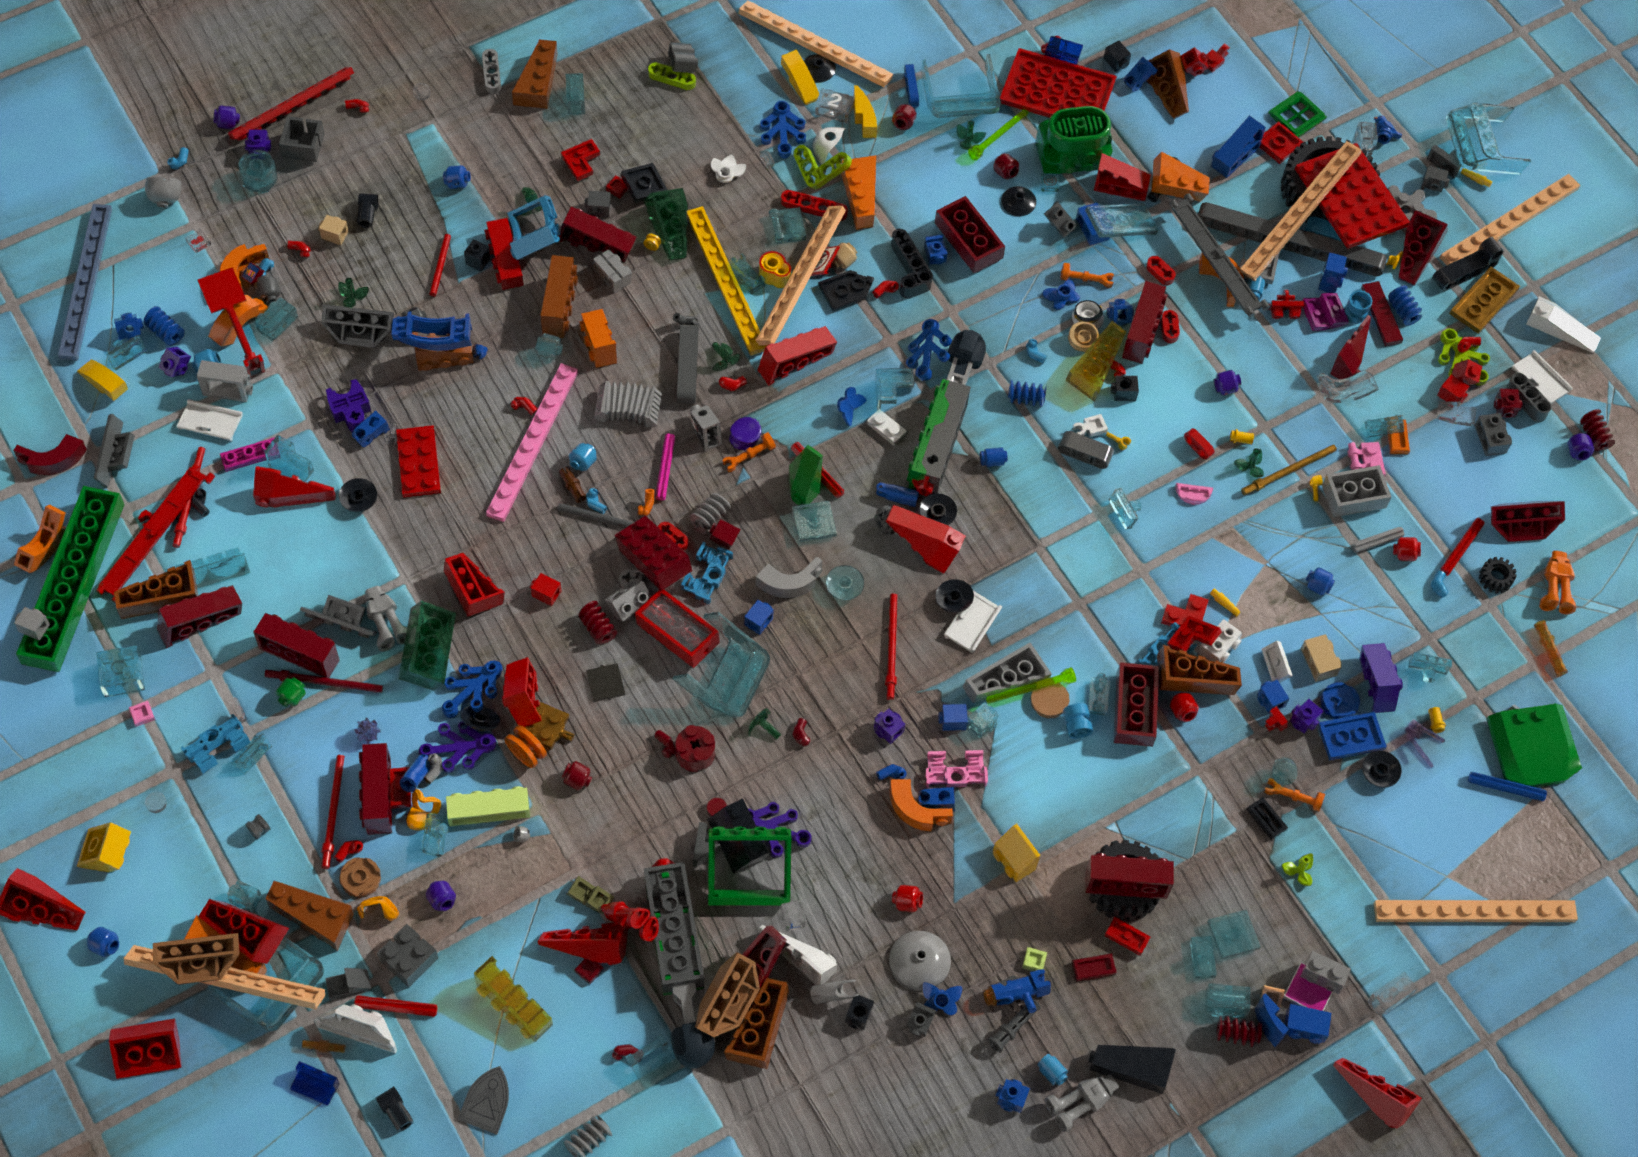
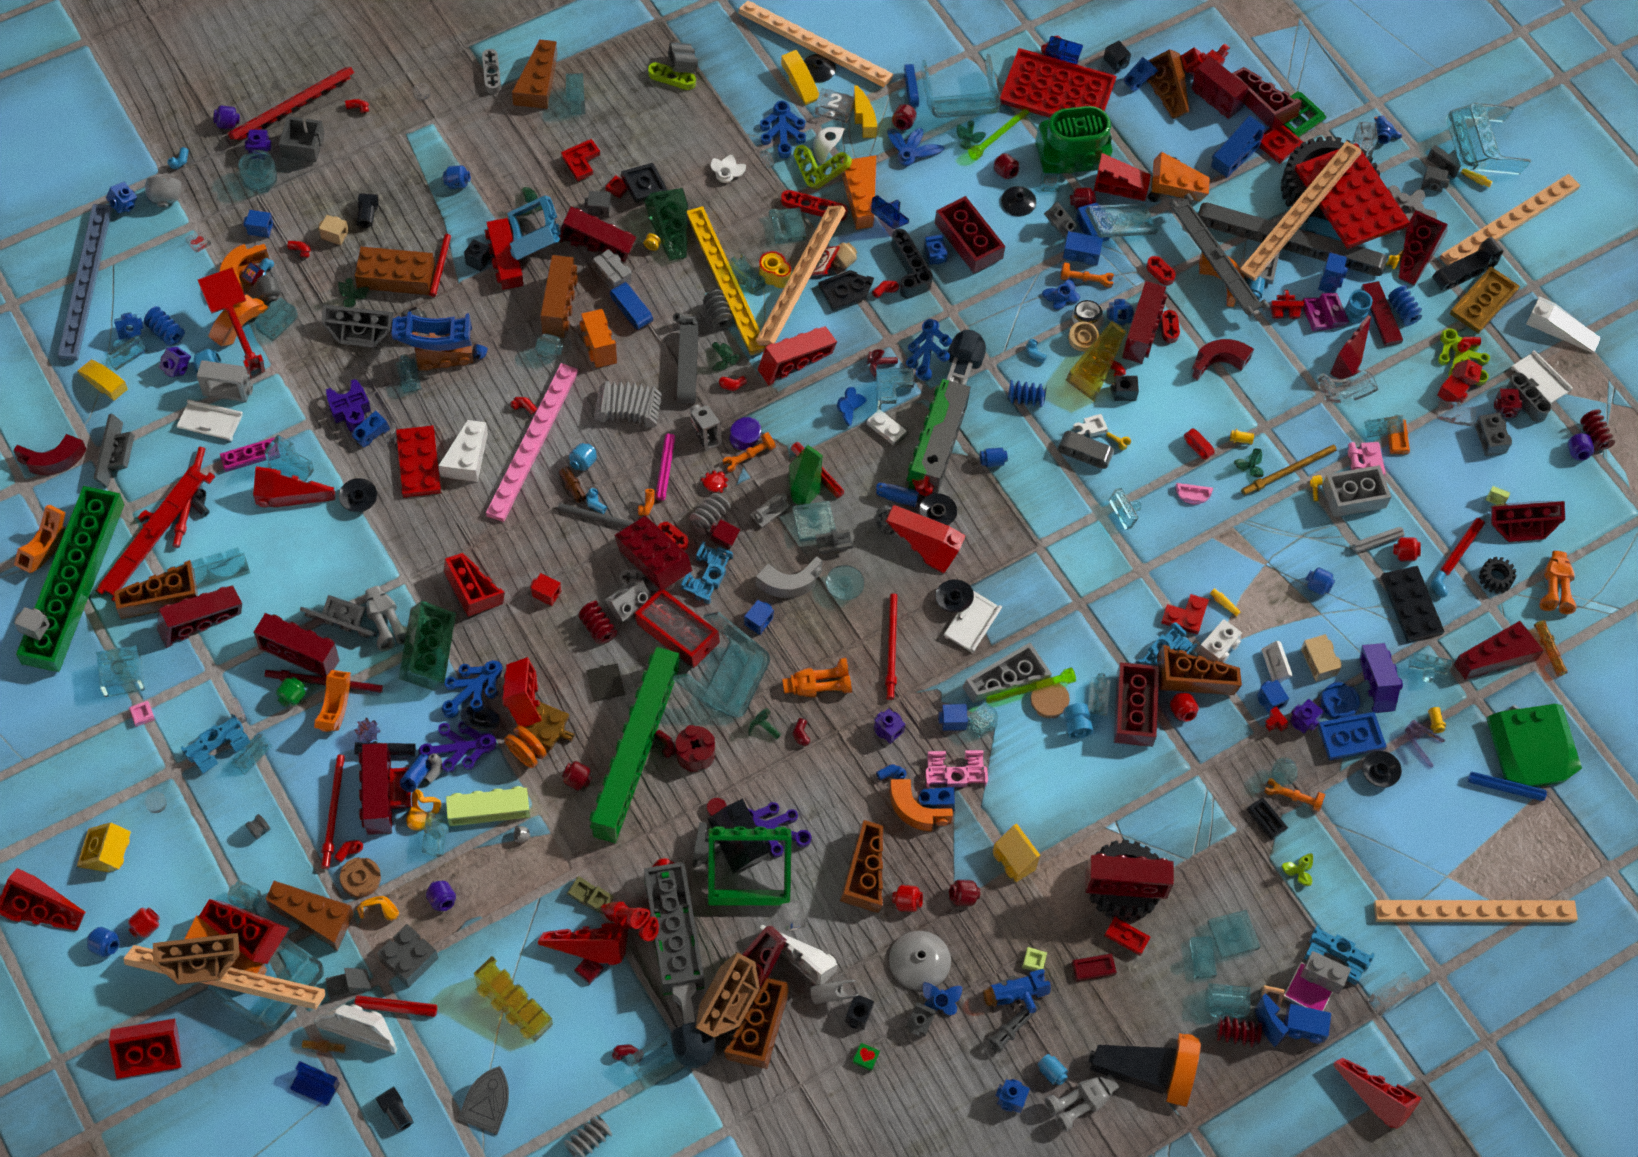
(121, 197): none -> blue brick
(143, 922): none -> red head
(258, 223): none -> blue brick
(334, 702): none -> orange arch
(394, 748): none -> black pin
(395, 270): none -> dark orange brick
(408, 374): none -> clear light blue hinge
(466, 453): none -> white wedge
(631, 306): none -> blue beam
(635, 745): none -> green brick
(715, 482): none -> red piece
(718, 310): none -> dark grey piece
(770, 509): none -> light grey hinge
(805, 680): none -> orange piece
(833, 541): none -> dark grey hips
(864, 875): none -> dark orange wedge
(866, 1056): none -> green tile
(875, 358): none -> dark red plant
(888, 212): none -> clear blue panel
(910, 149): none -> blue plant
(964, 892): none -> dark red head
(1082, 197): none -> dark red head
(1082, 248): none -> blue brick
(1184, 1070): none -> orange arch
(1192, 630): red plate -> none
(1219, 87): none -> dark red brick
(1224, 351): none -> dark red arch
(1227, 382): dark purple head -> none
(1266, 101): none -> dark red wedge
(1357, 958): none -> dark azure piece
(1412, 604): none -> black plate
(1497, 496): none -> yellowish green tile
(1504, 649): none -> dark red wedge

